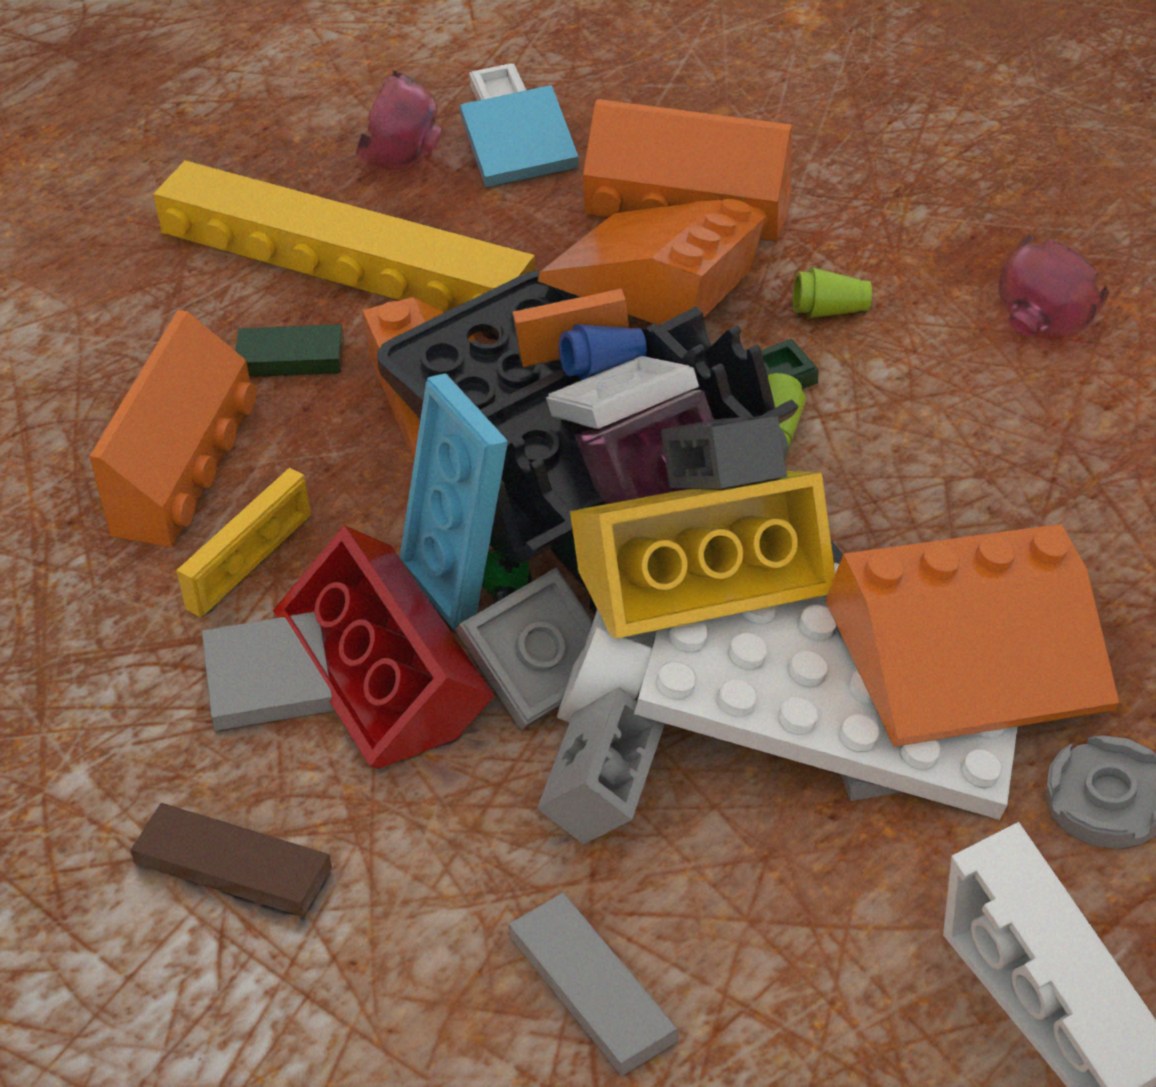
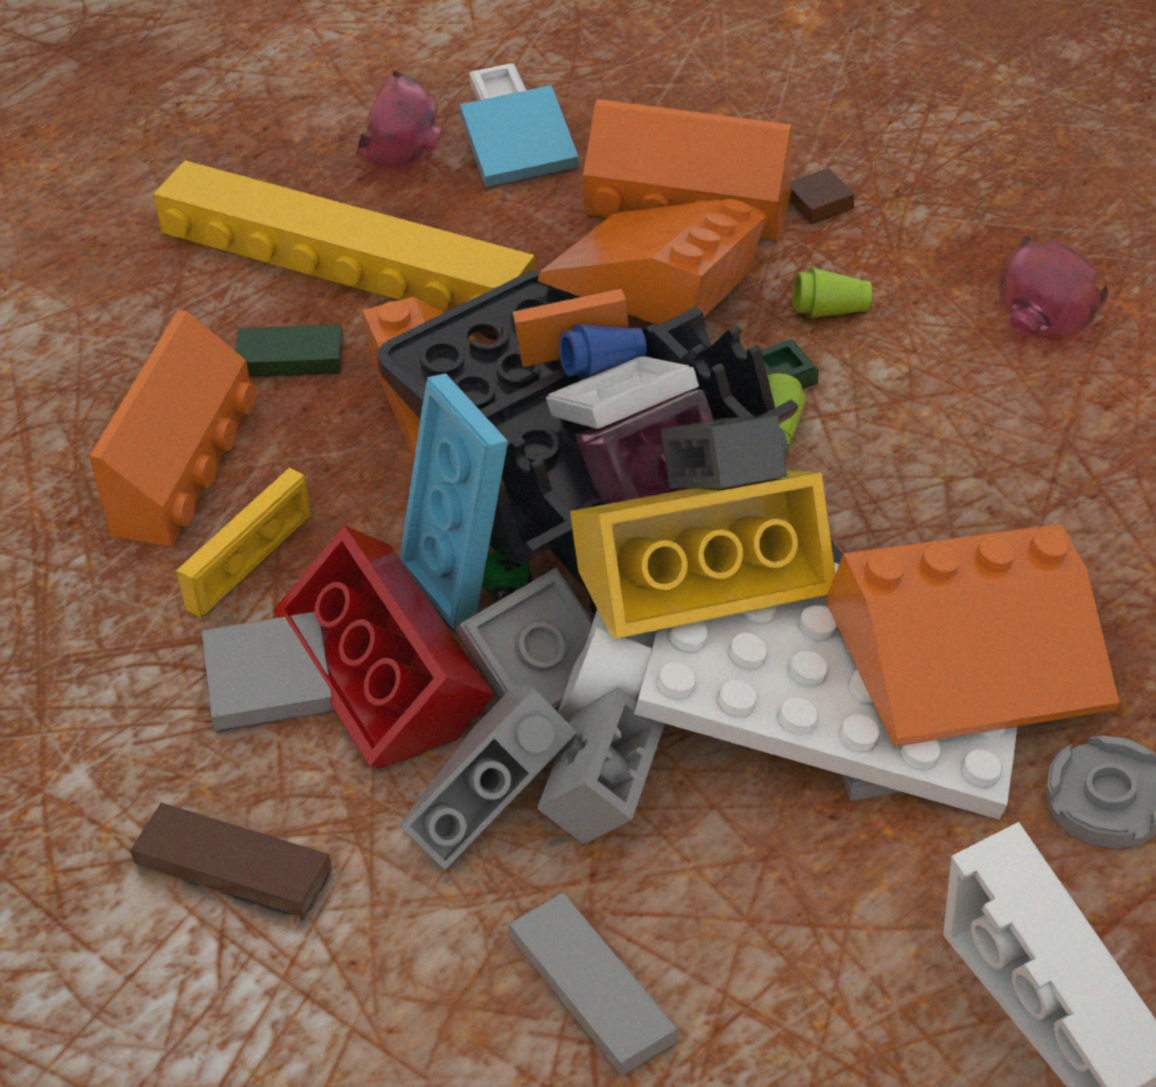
(486, 773): none -> light grey slope
(821, 195): none -> reddish brown tile

